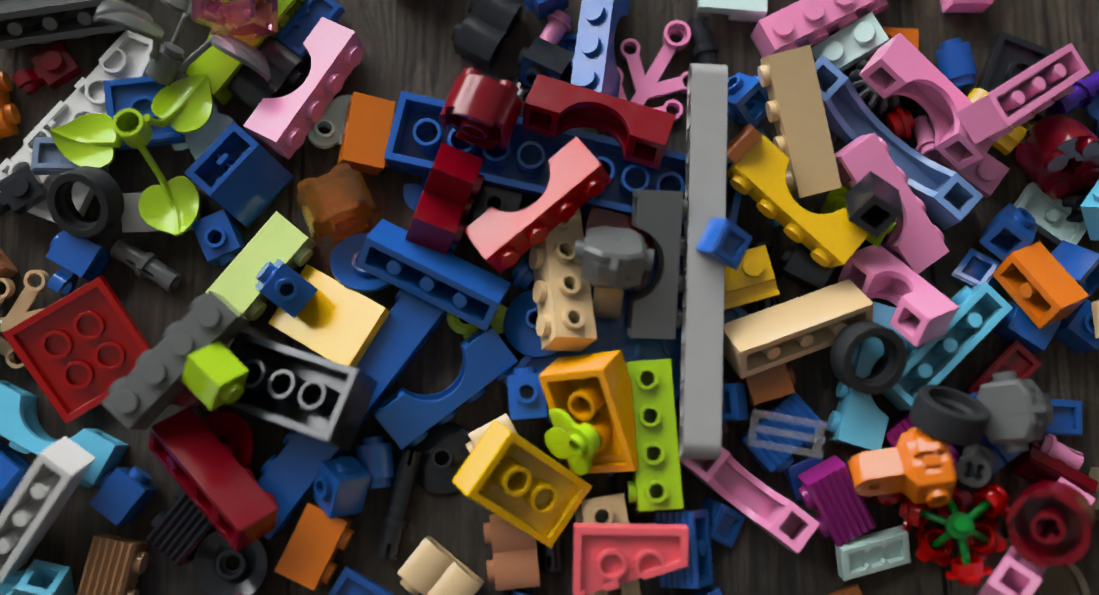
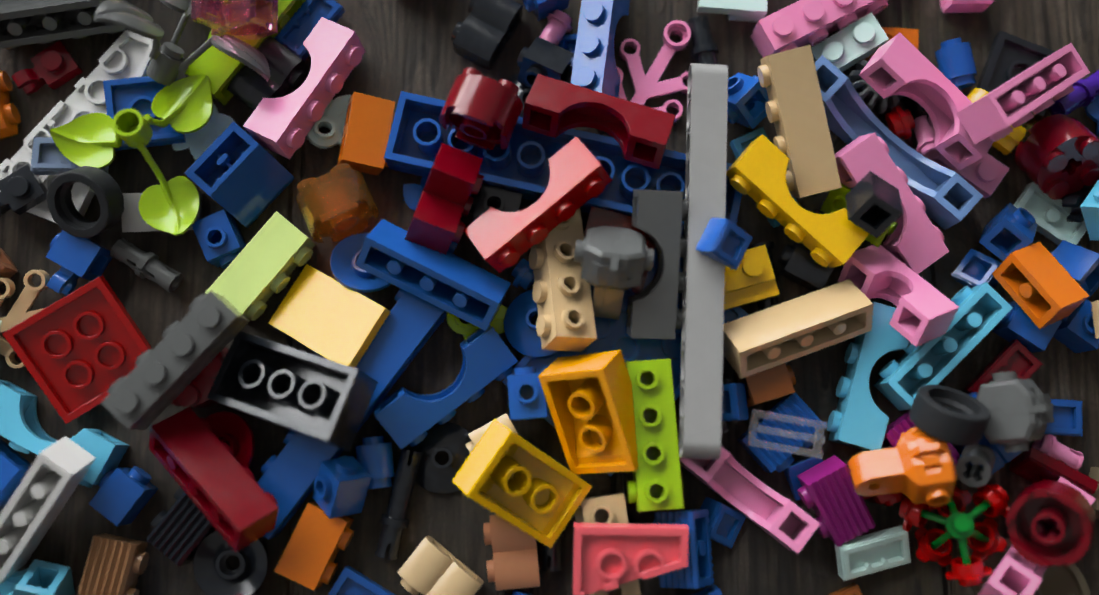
(214, 375): lime brick -> none
(284, 287): blue brick -> none
(572, 441): lime plate -> none
(743, 143): dark orange tile -> none
(892, 364): black tyre -> none

